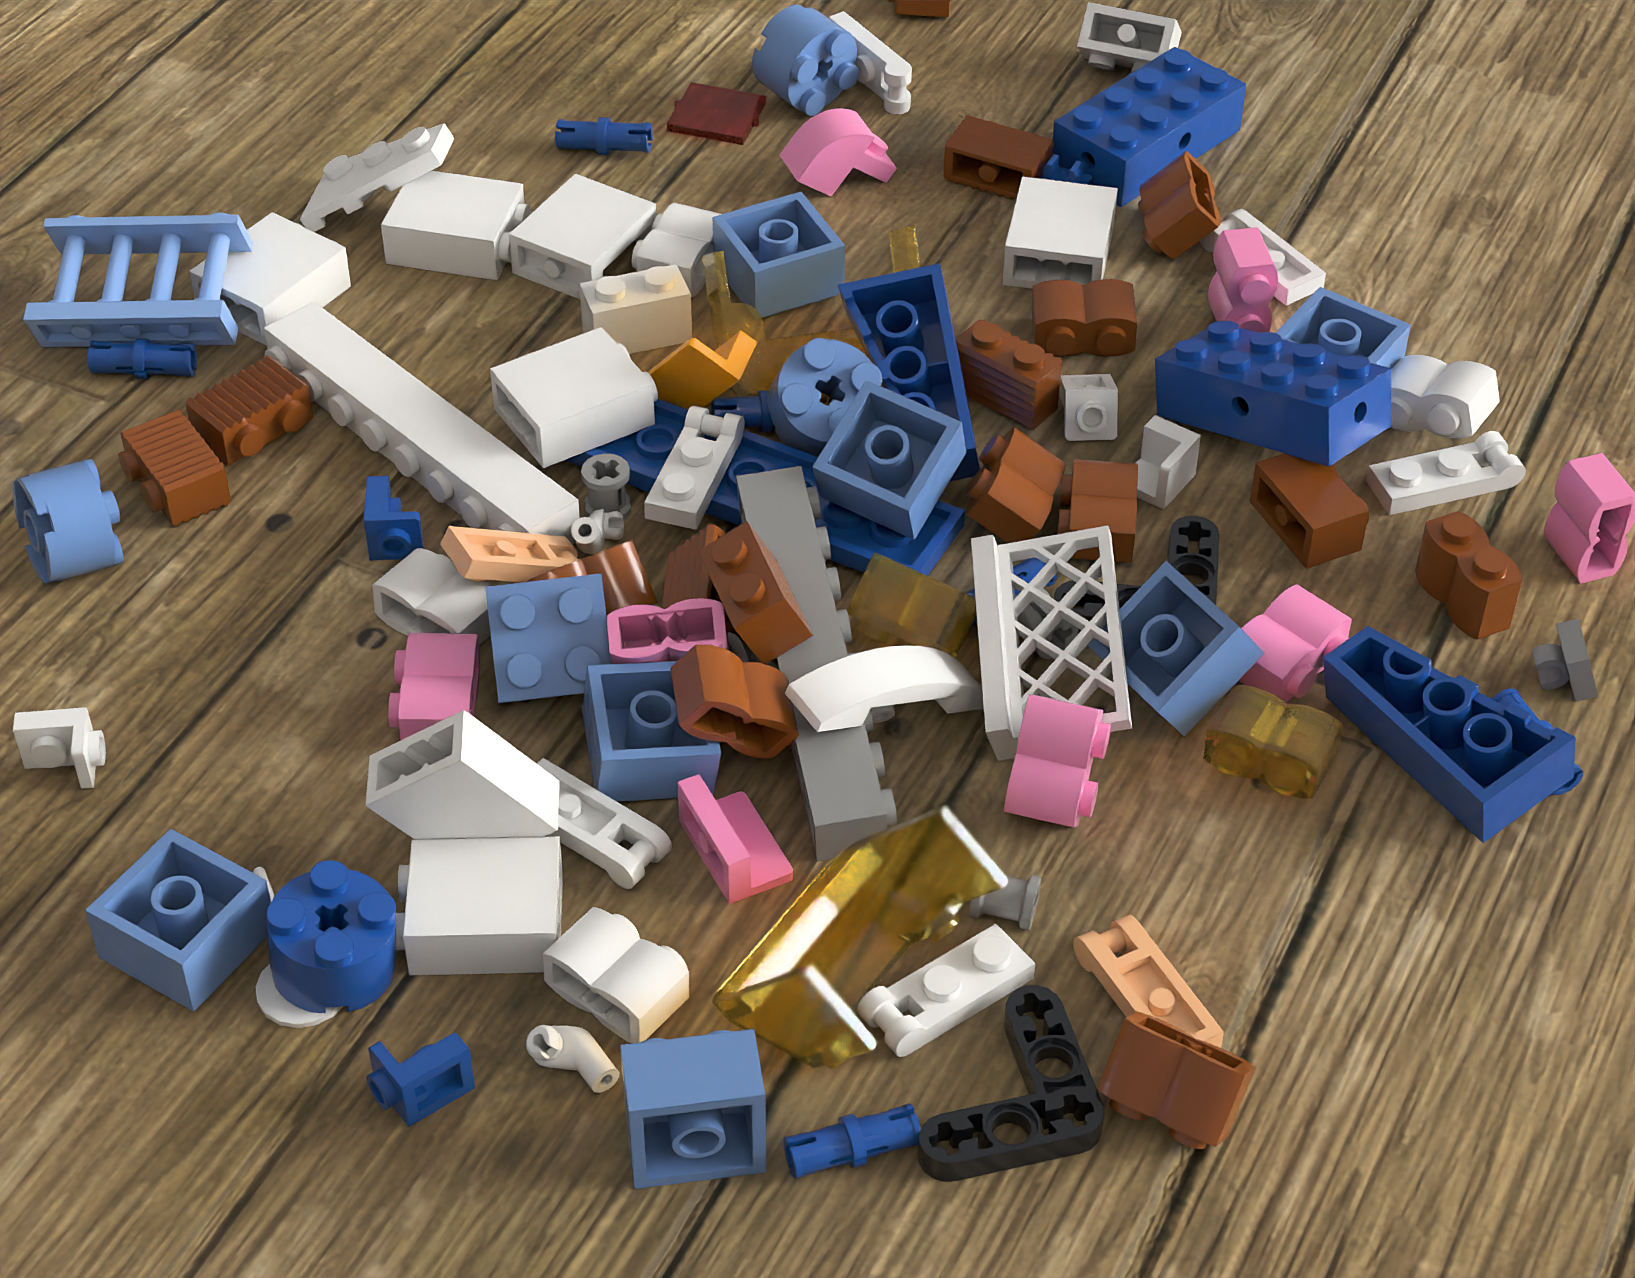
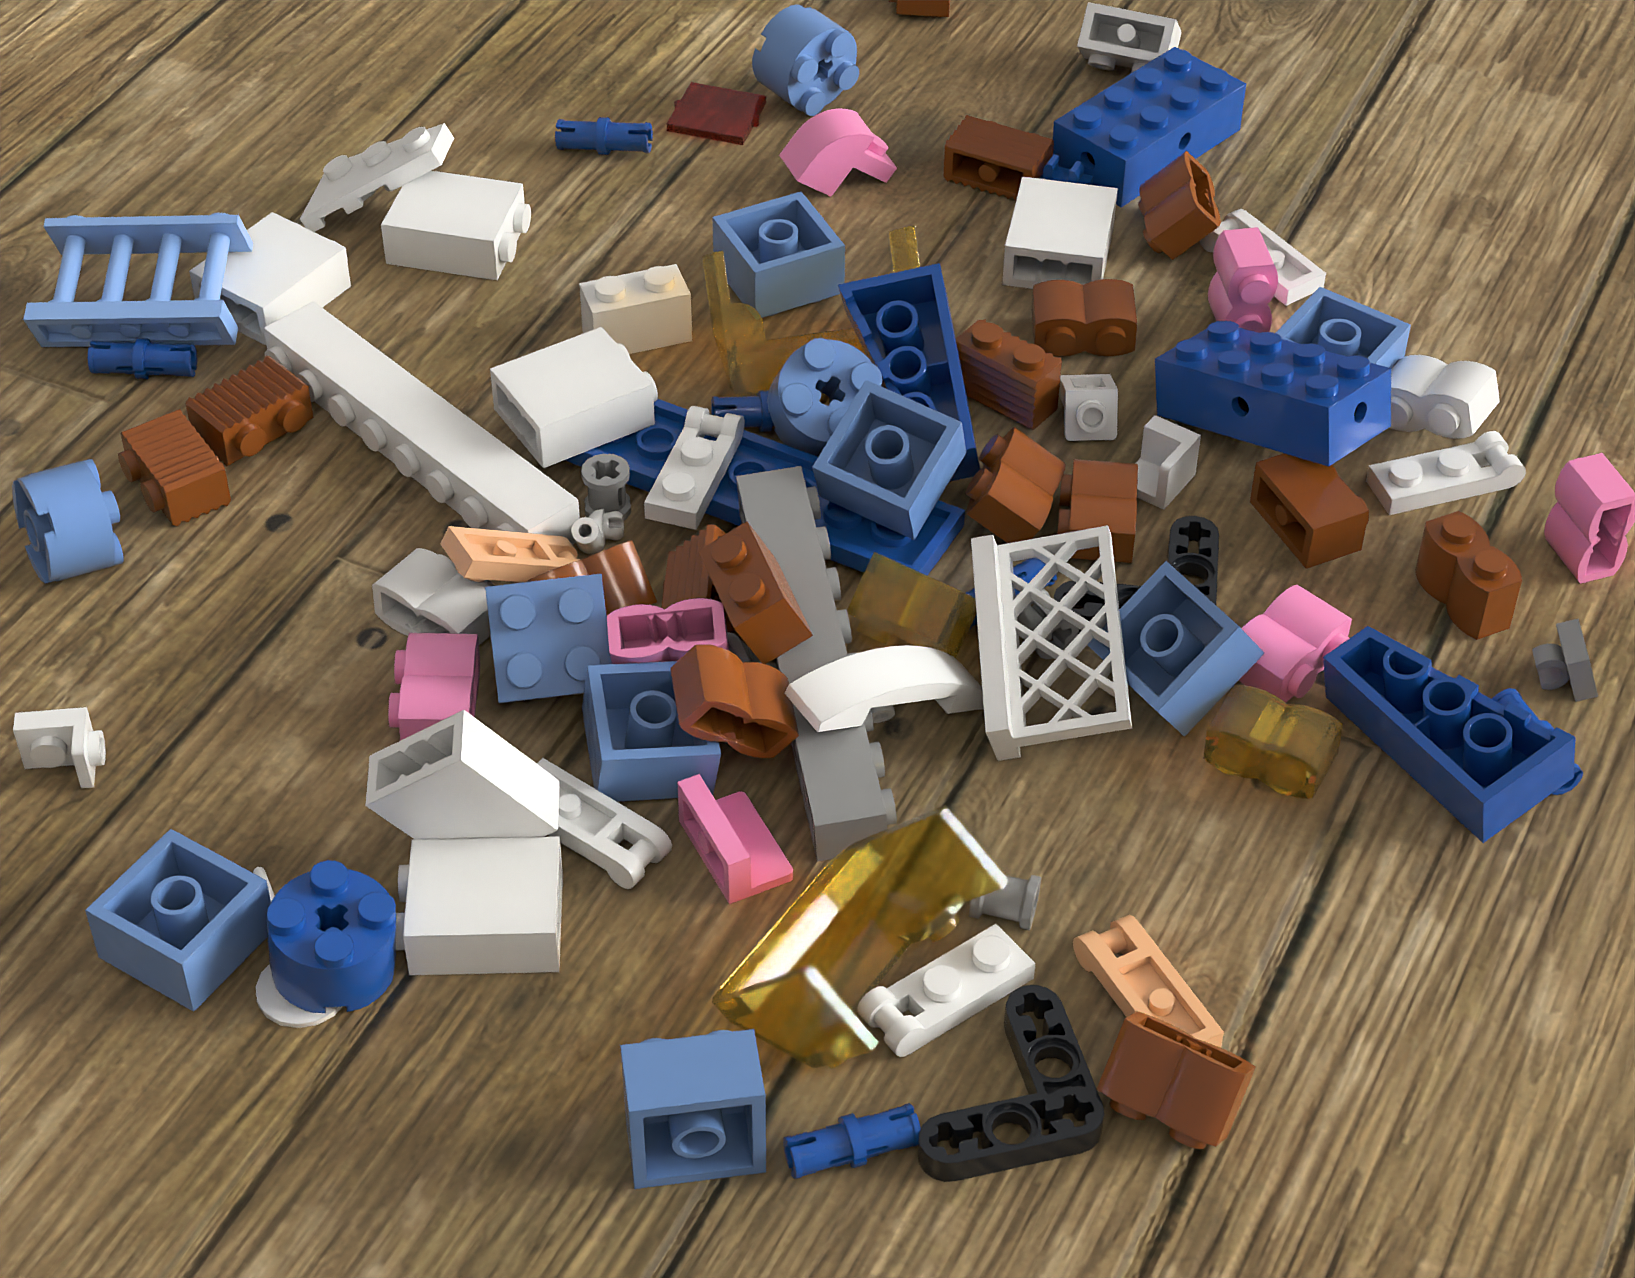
(388, 529): blue bracket -> none
(422, 1082): blue bracket -> none
(572, 1050): white arm -> none
(578, 234): white panel -> none
(617, 975): white brick -> none
(678, 238): white brick -> none
(699, 375): light orange panel -> none
(879, 66): white plate -> none
(1056, 760): bright pink brick -> none

